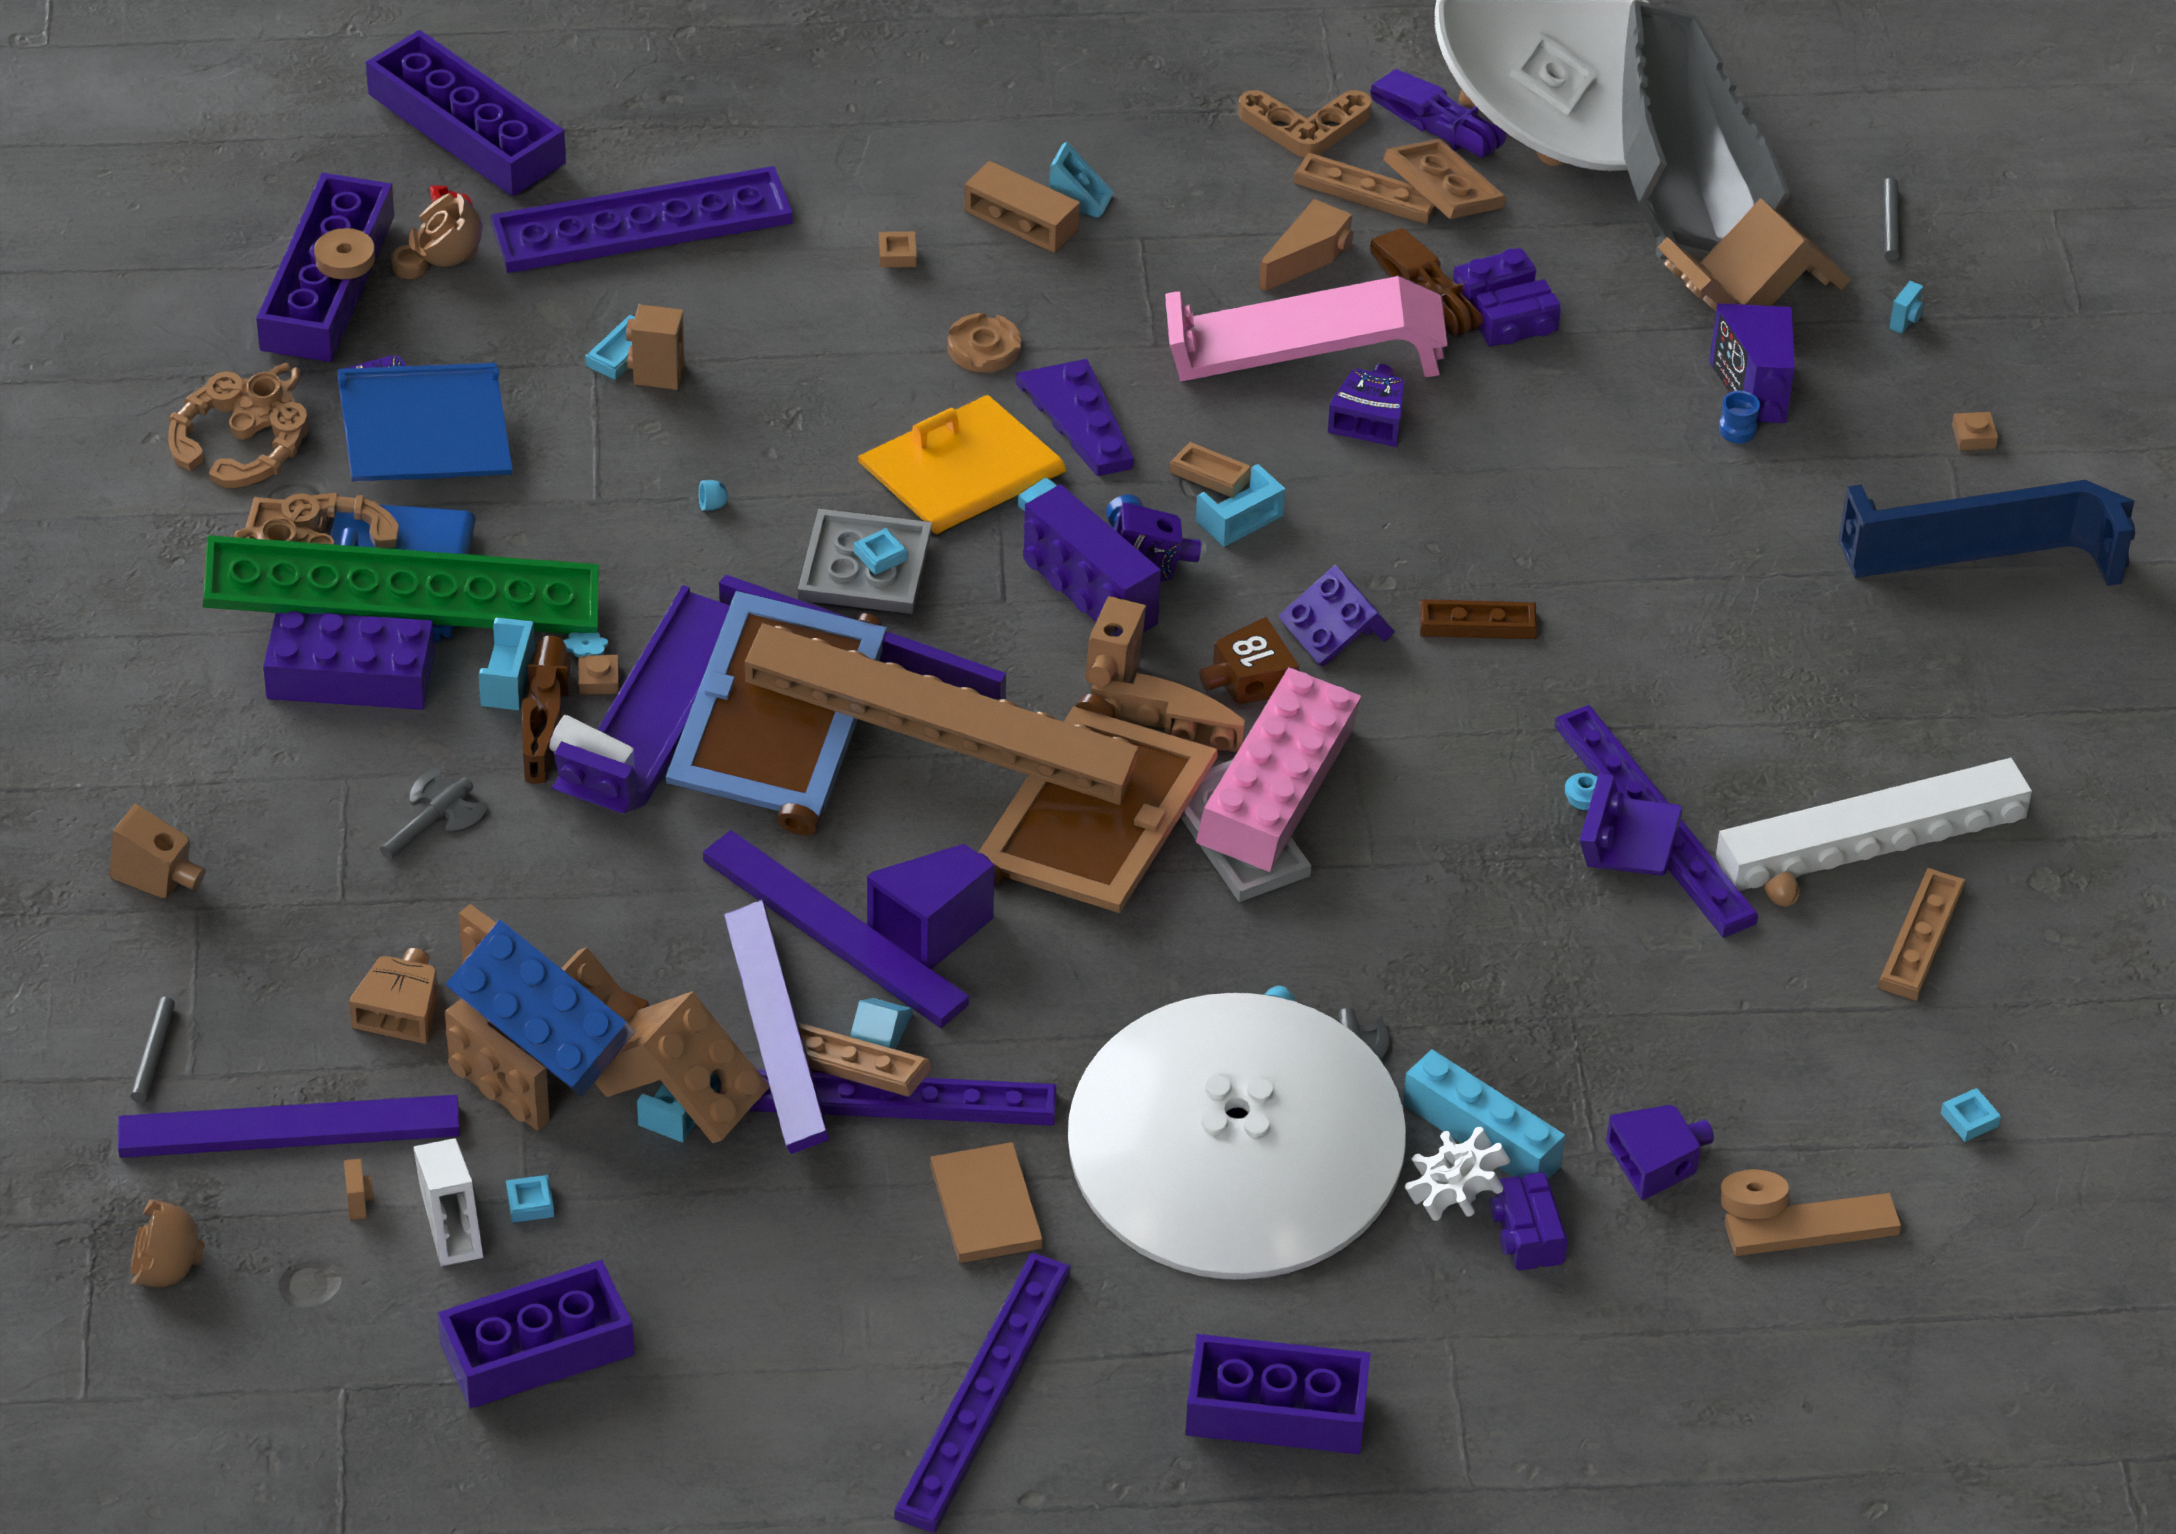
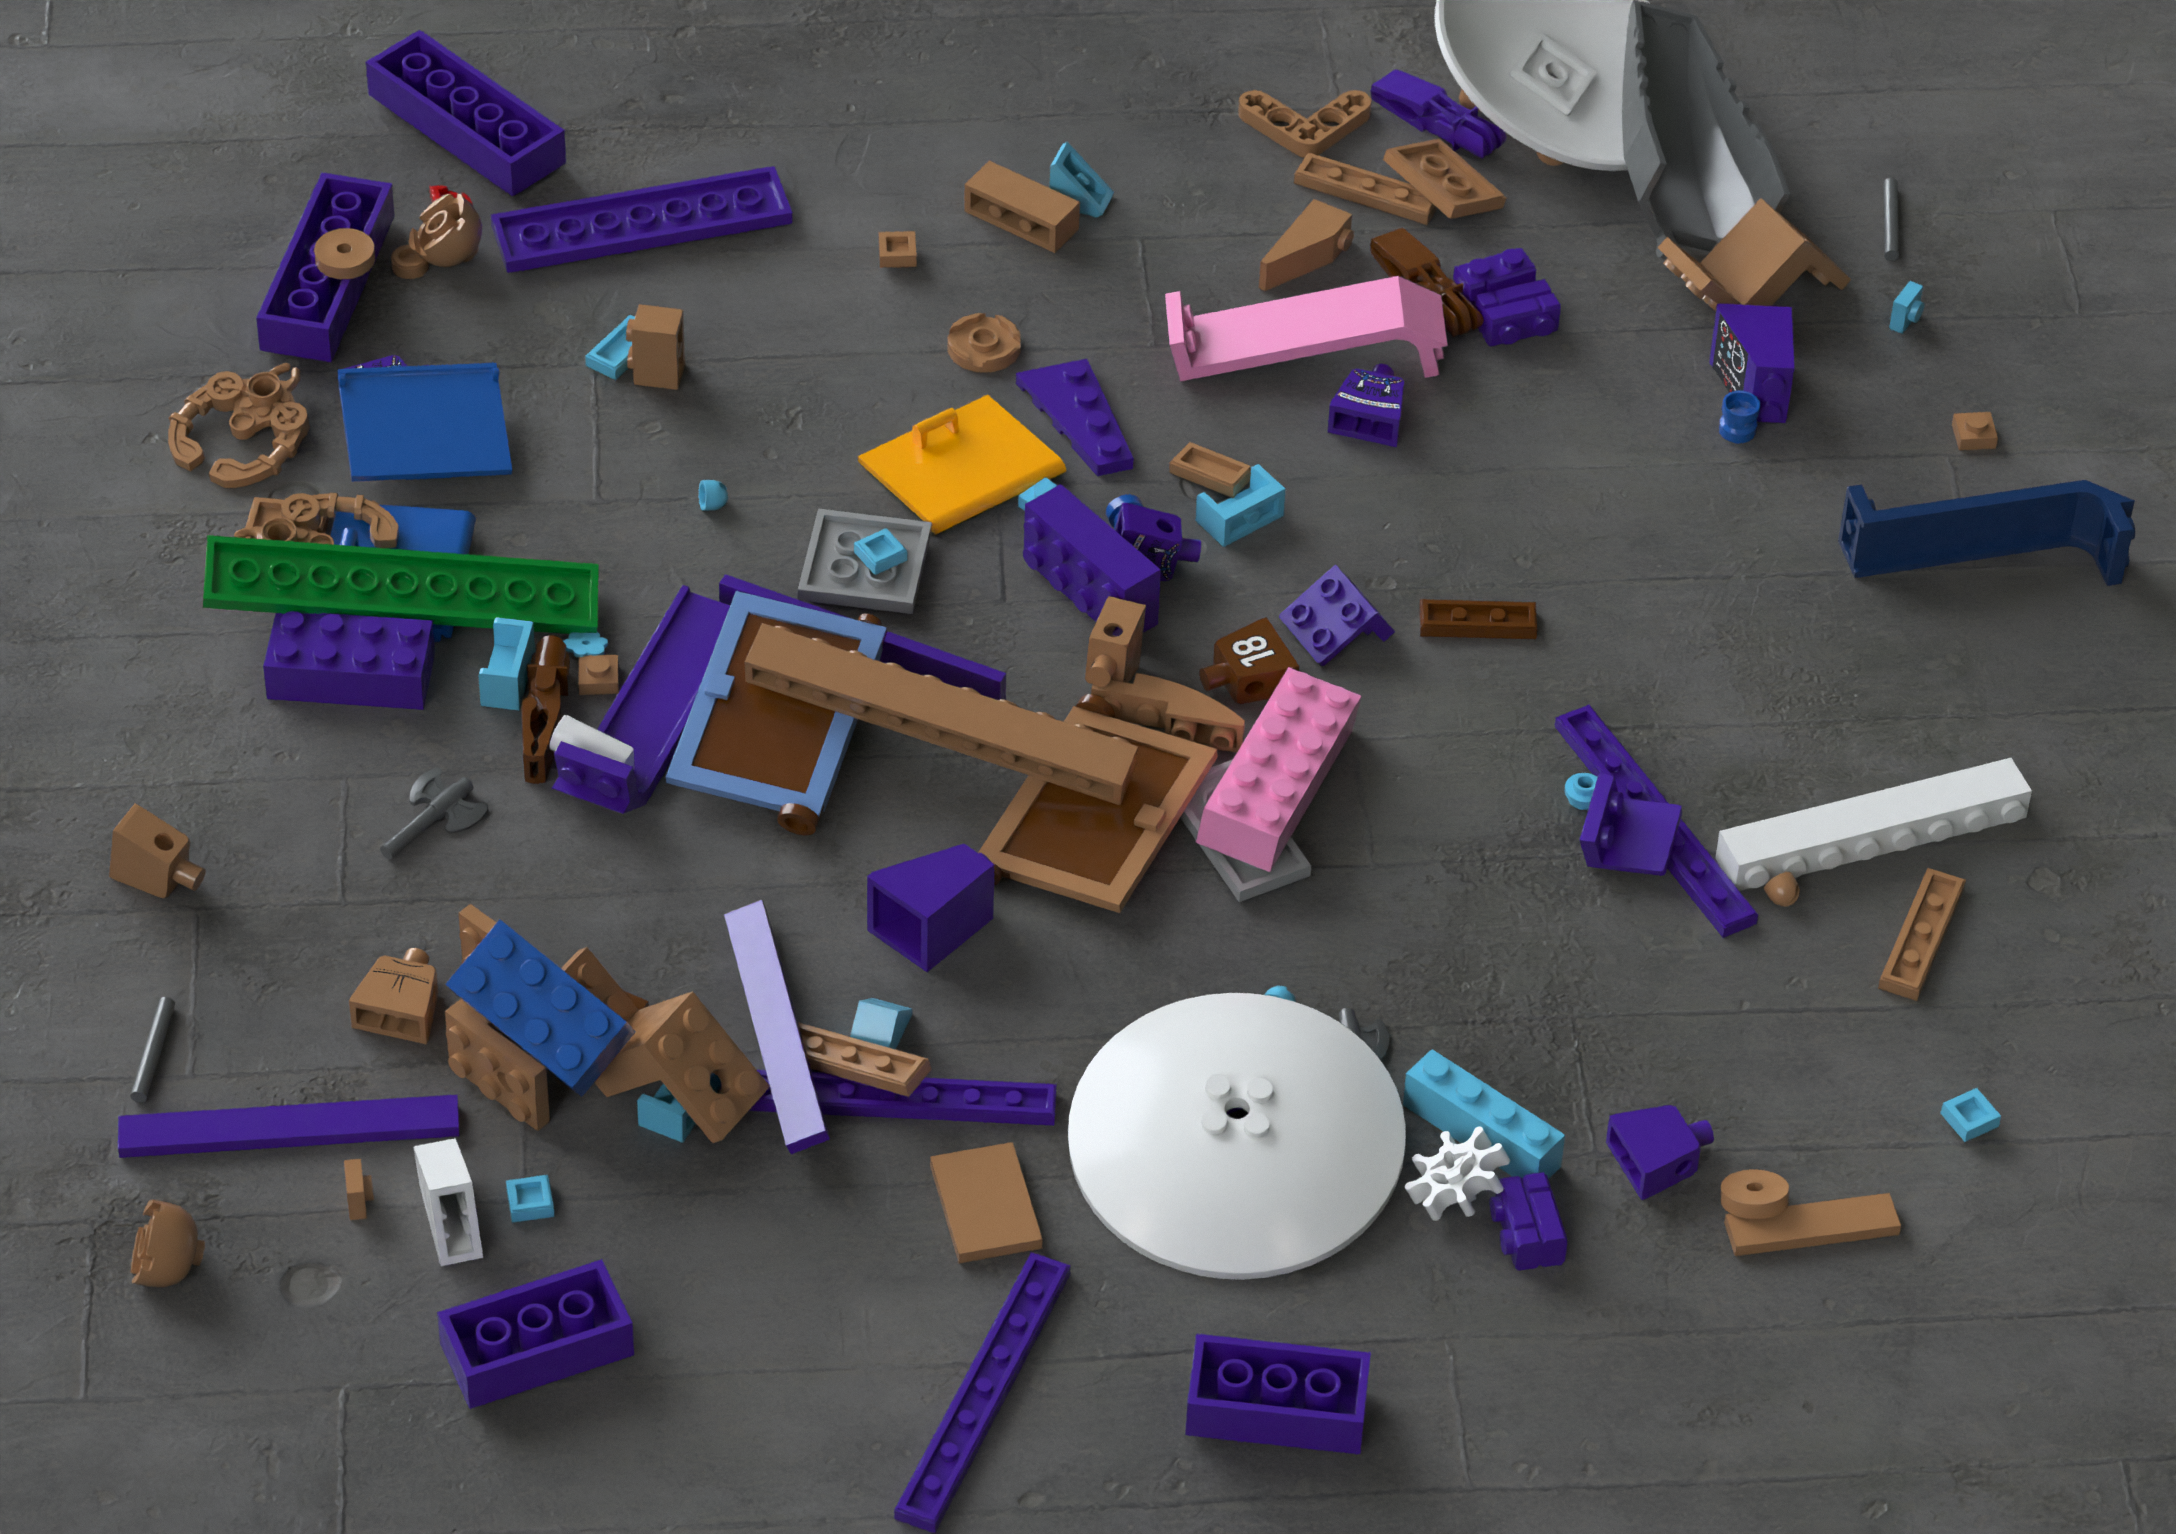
(836, 929): dark purple tile -> none

